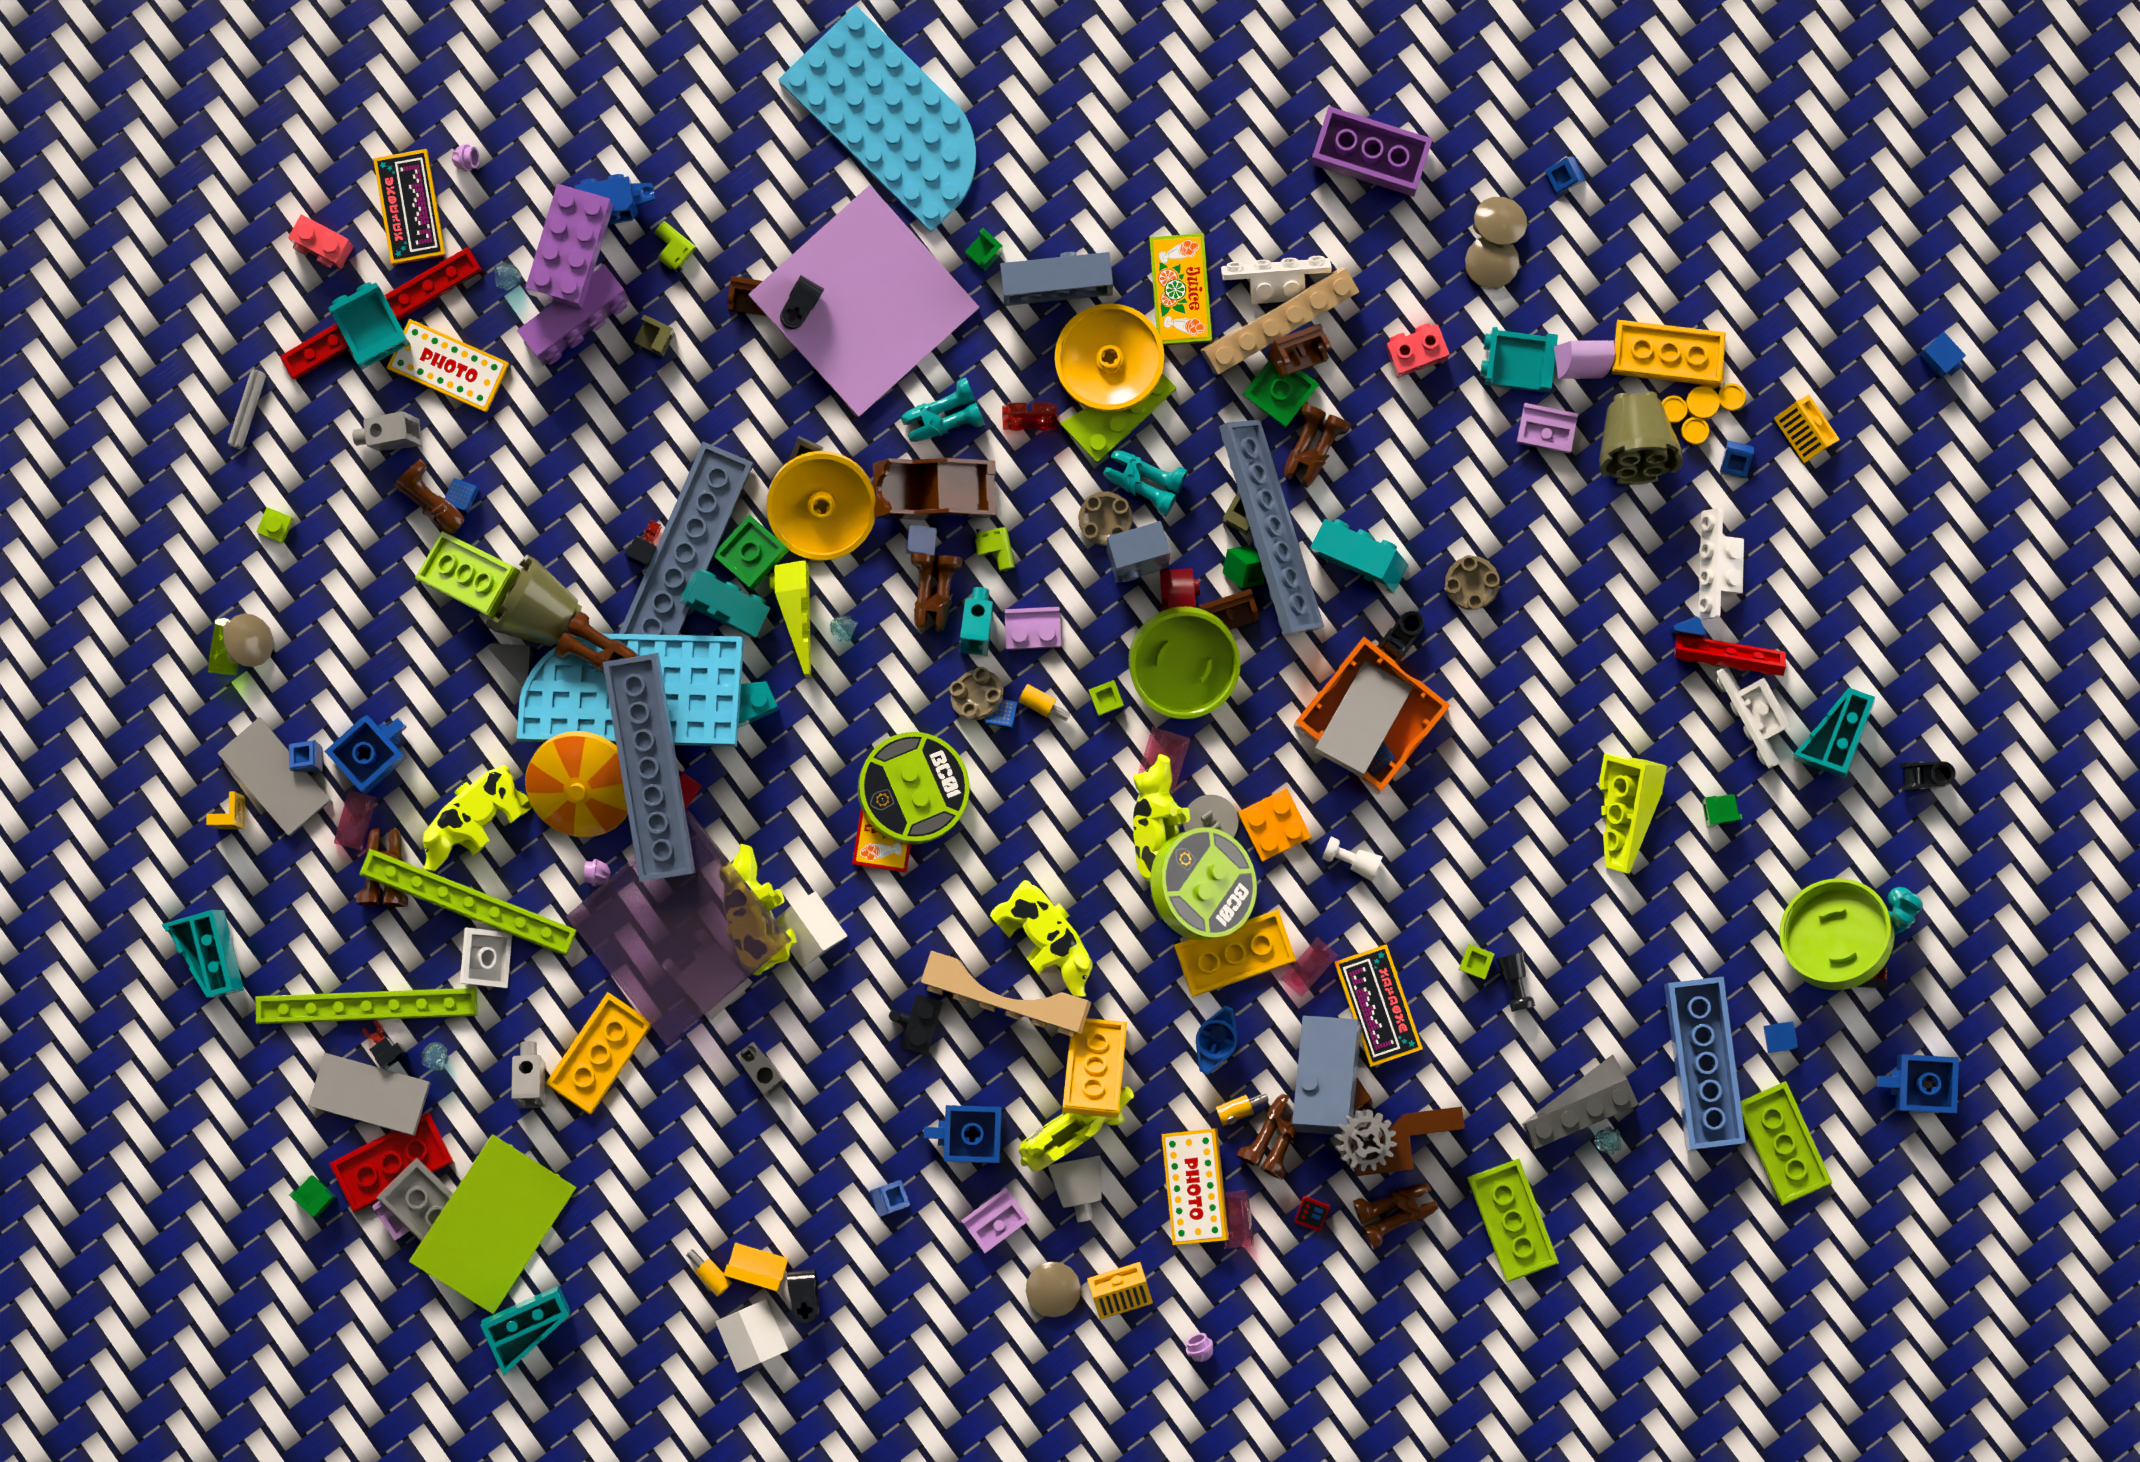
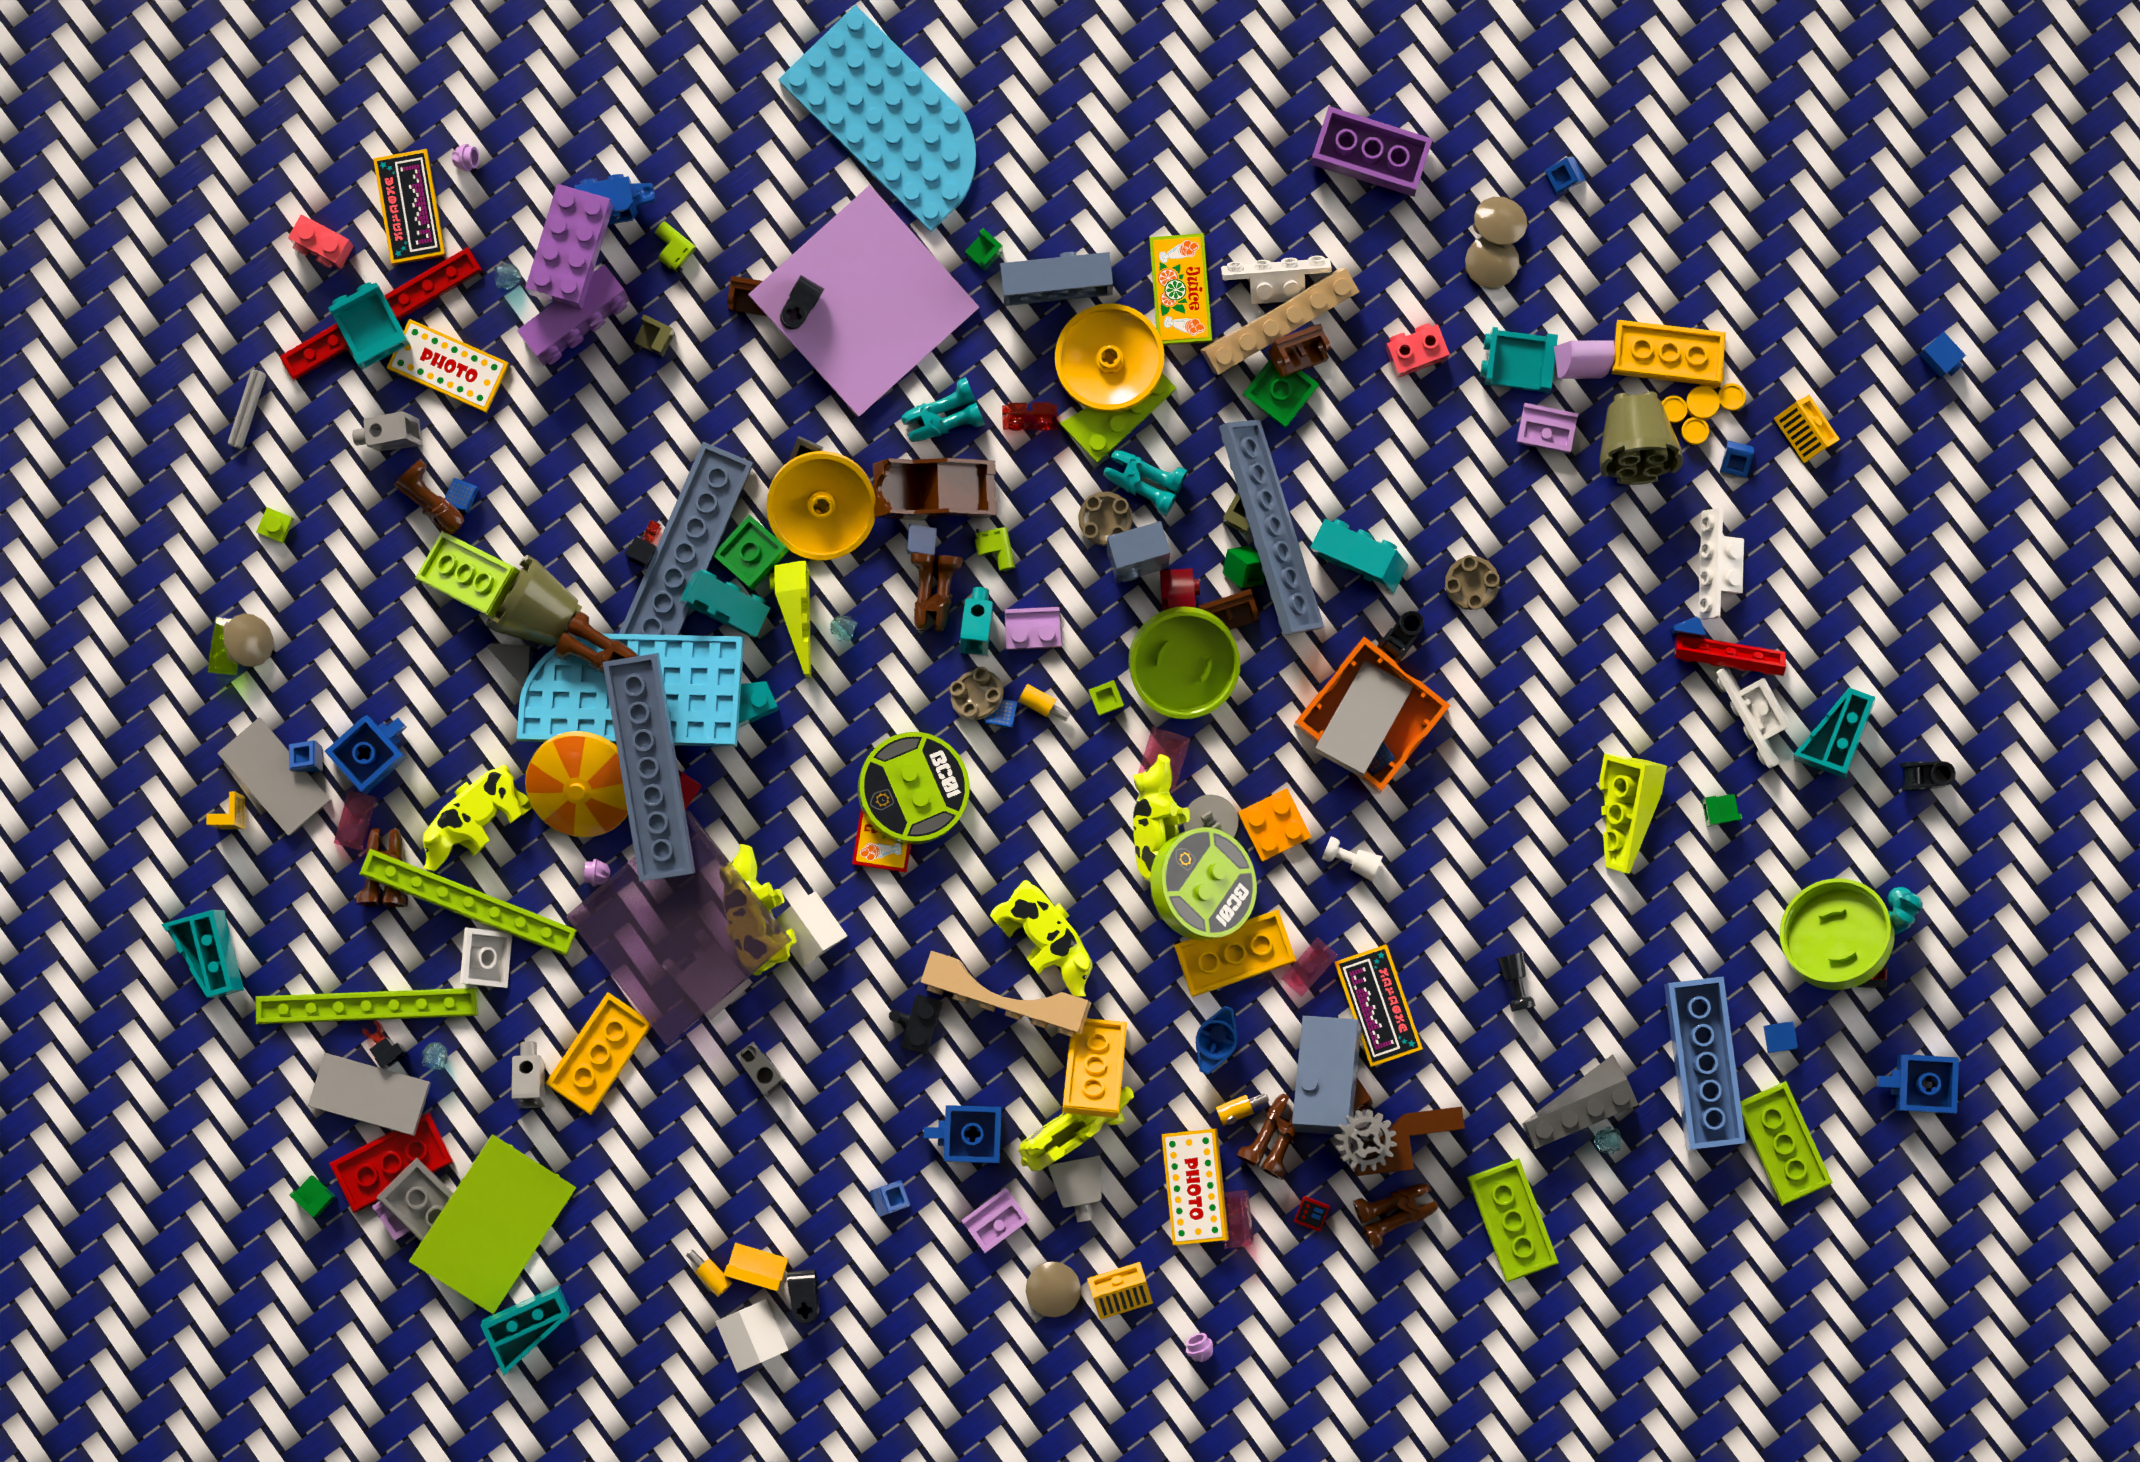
(1316, 457): reddish brown piece -> none
(1476, 961): lime plate -> none

